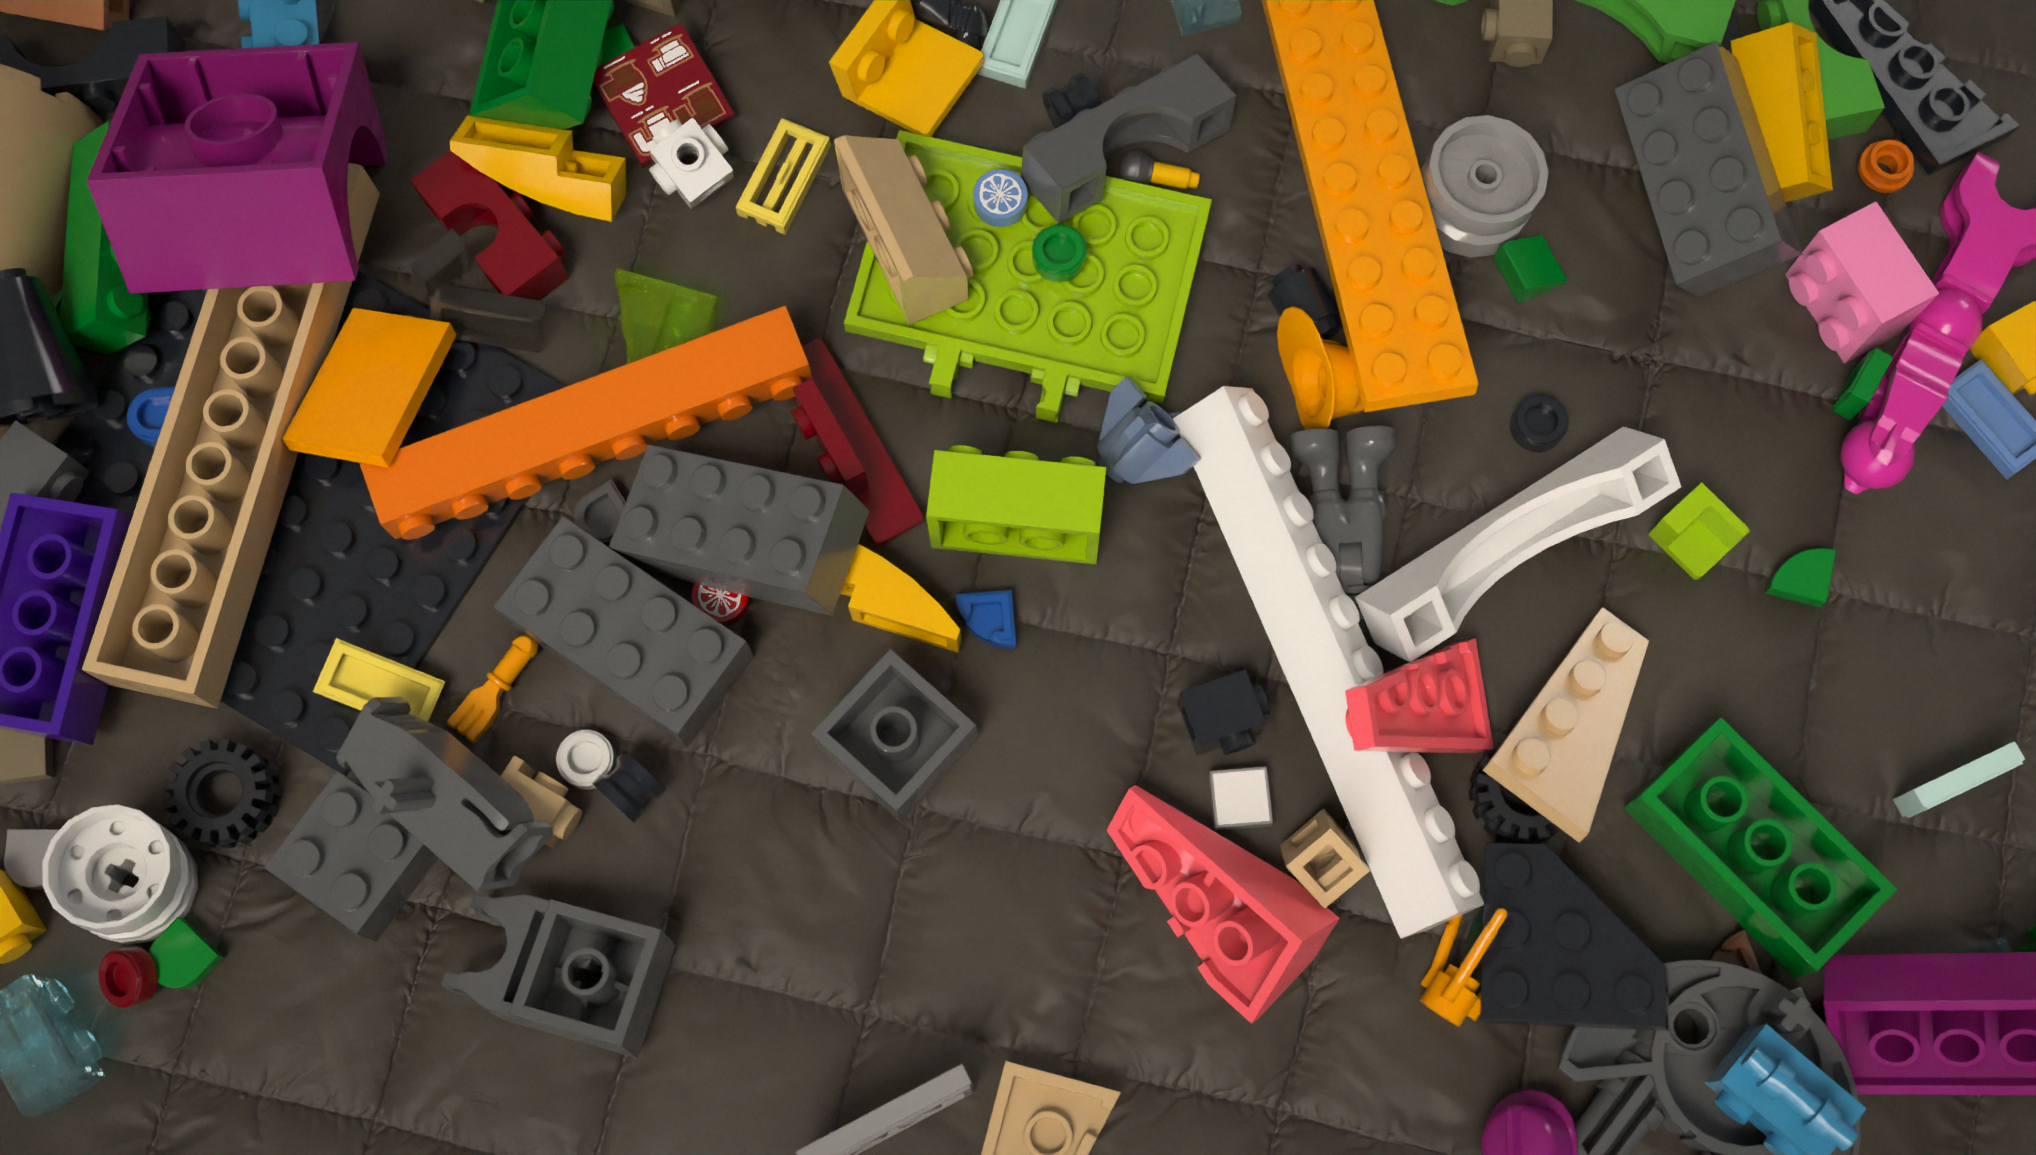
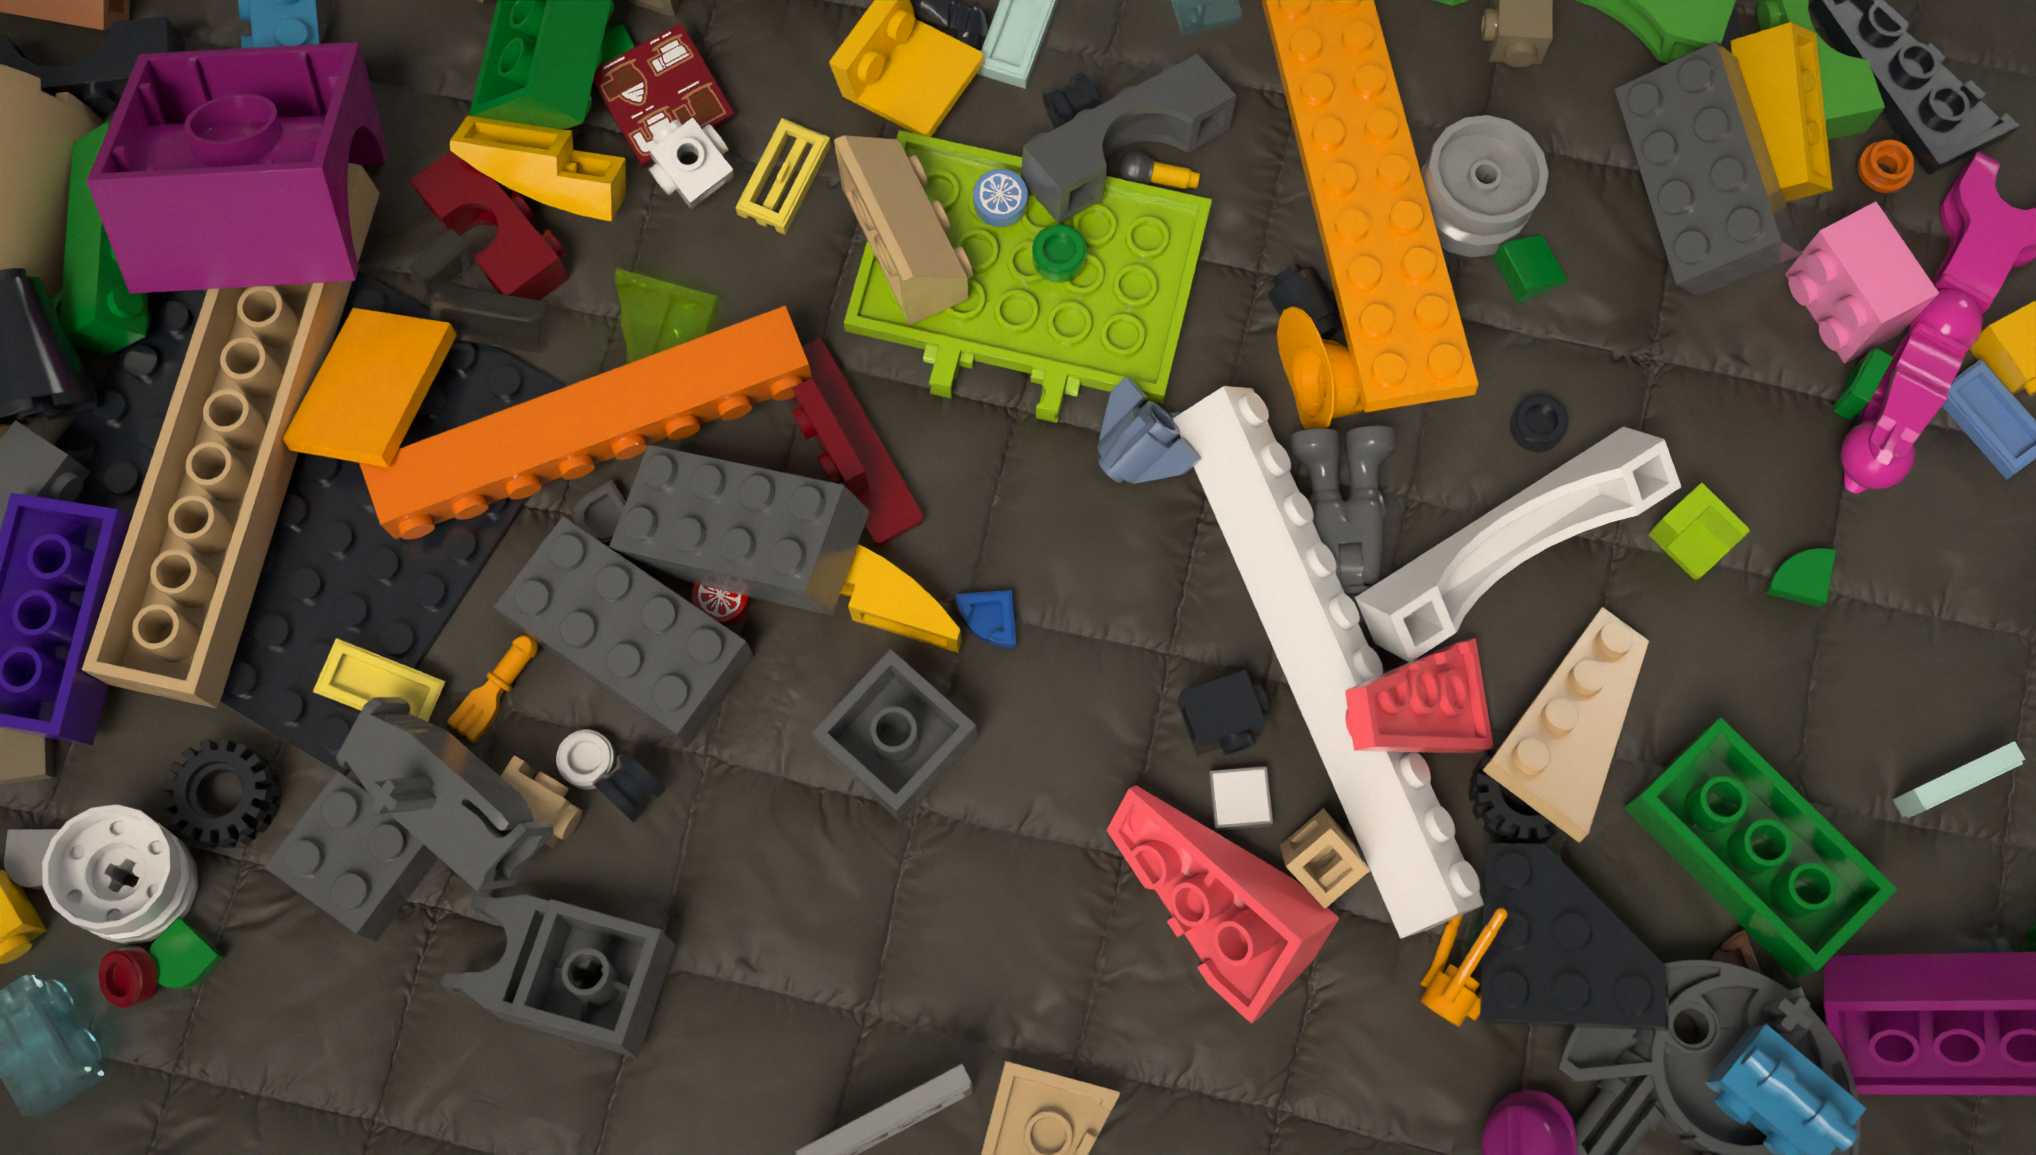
(148, 413): blue tile -> none
(1015, 505): lime brick -> none

